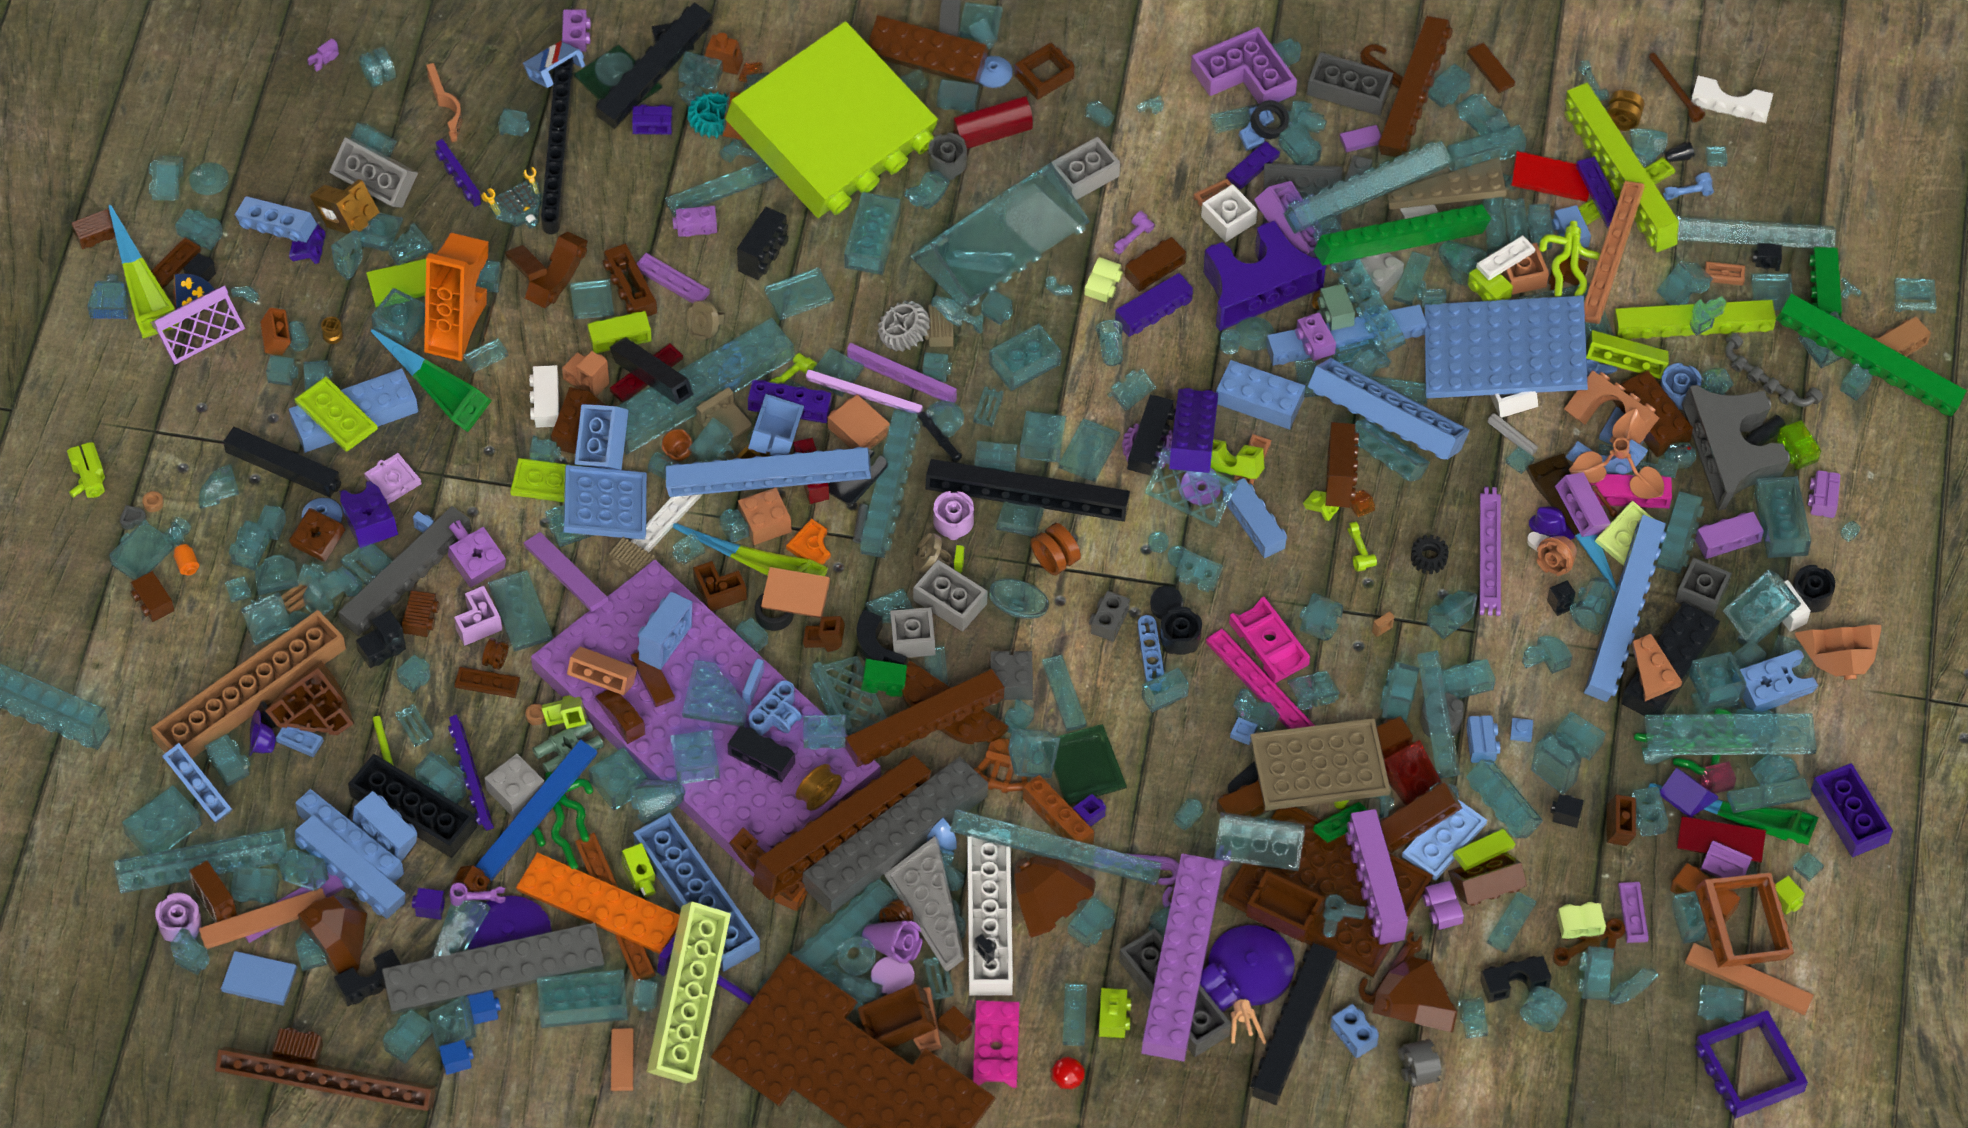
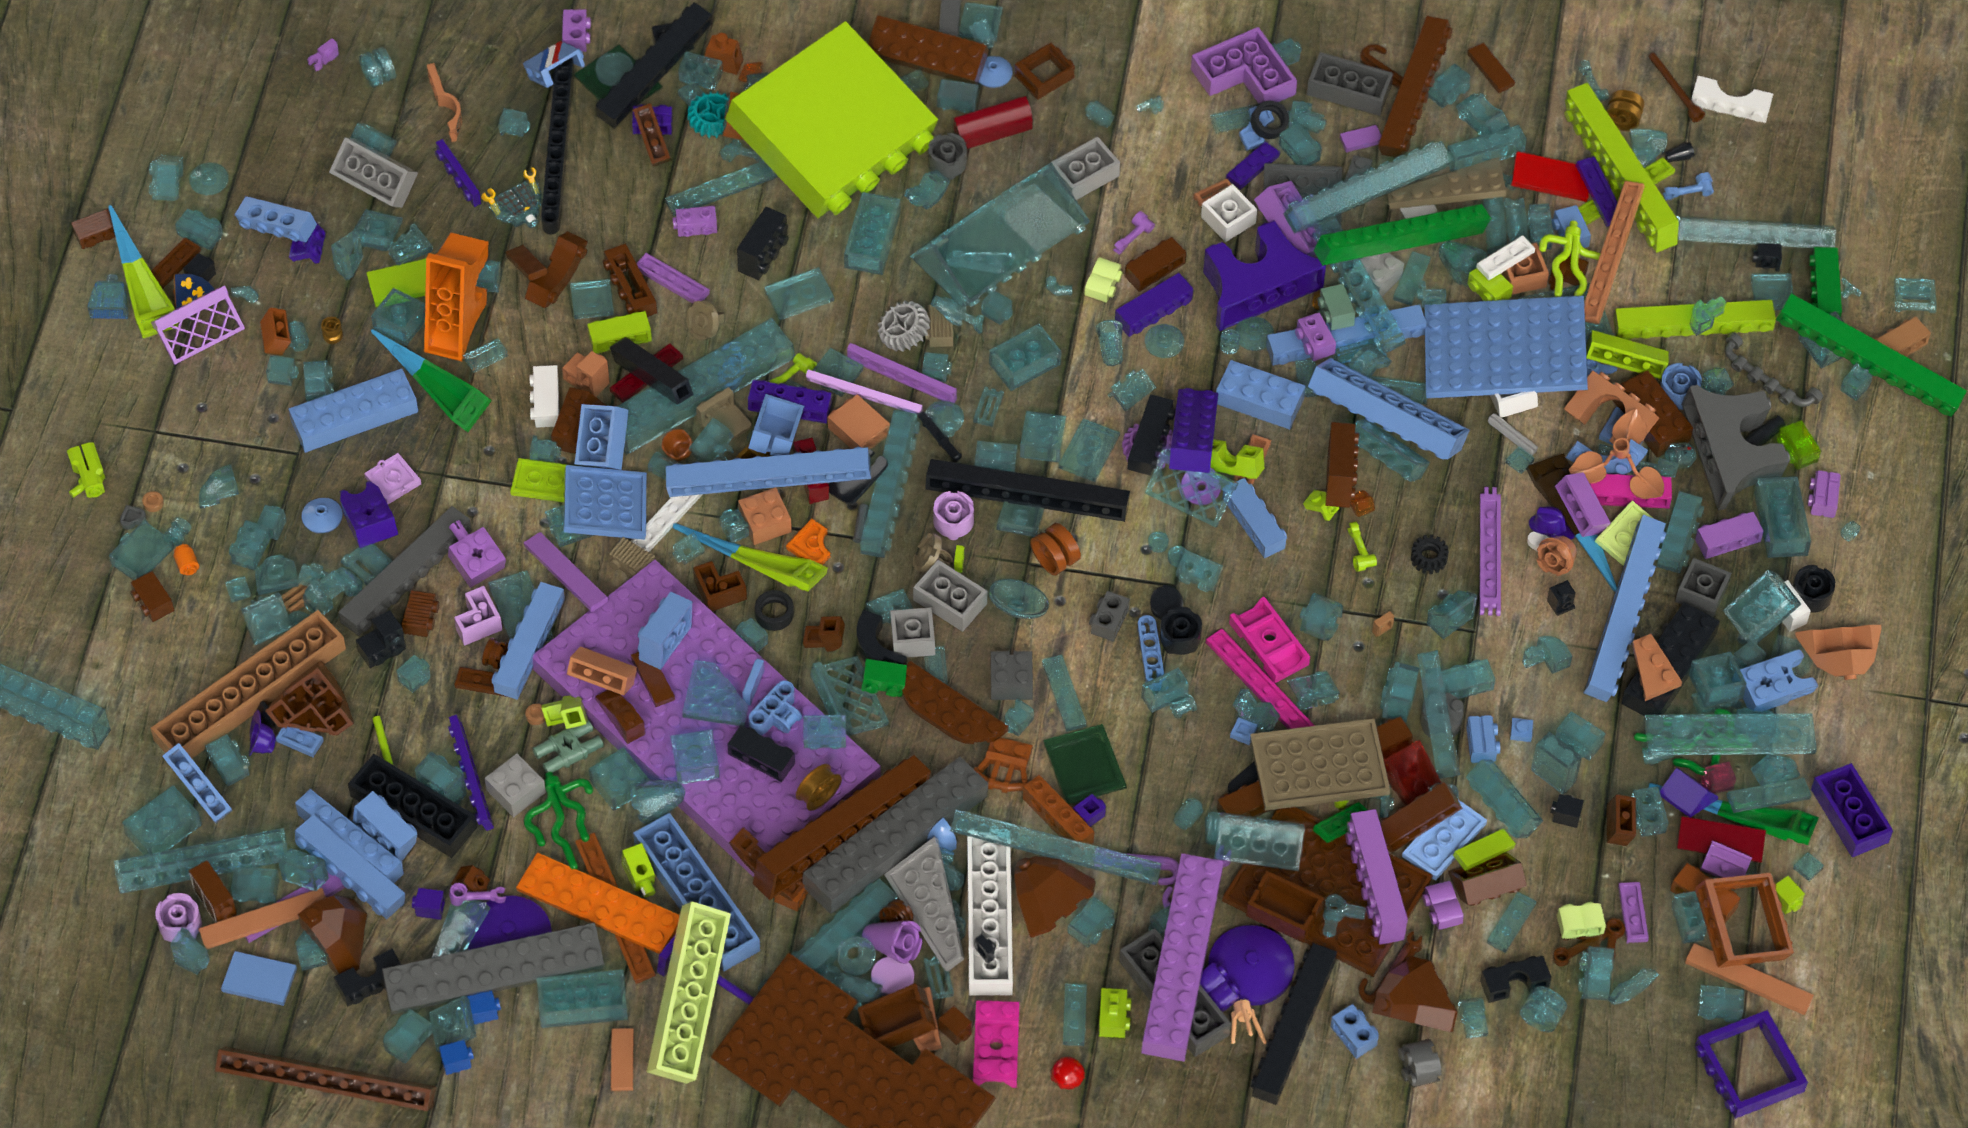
(282, 462): black brick -> none
(298, 1045): reddish brown brick -> none
(318, 546): reddish brown brick -> none
(336, 414): lime tile -> none
(346, 208): pearl gold brick -> none
(407, 712): clear light blue tile -> none
(422, 522): medium blue plate -> none
(529, 638): none -> medium blue brick
(536, 809): blue tile -> none
(646, 994): clear light blue brick -> none
(652, 134): none -> reddish brown brick
(795, 592): nougat tile -> none
(924, 718): reddish brown brick -> none
(1033, 752): clear light blue slope -> none
(1164, 347): none -> clear light blue dish
(1183, 706): none -> clear light blue bush
(1211, 827): none -> clear light blue cone
(1593, 605): clear light blue brick -> none
(1612, 512): reddish brown hinge -> none
(1684, 281): clear light blue brick -> none
(1716, 156): clear light blue tile -> none
(1724, 275): nougat tile -> none

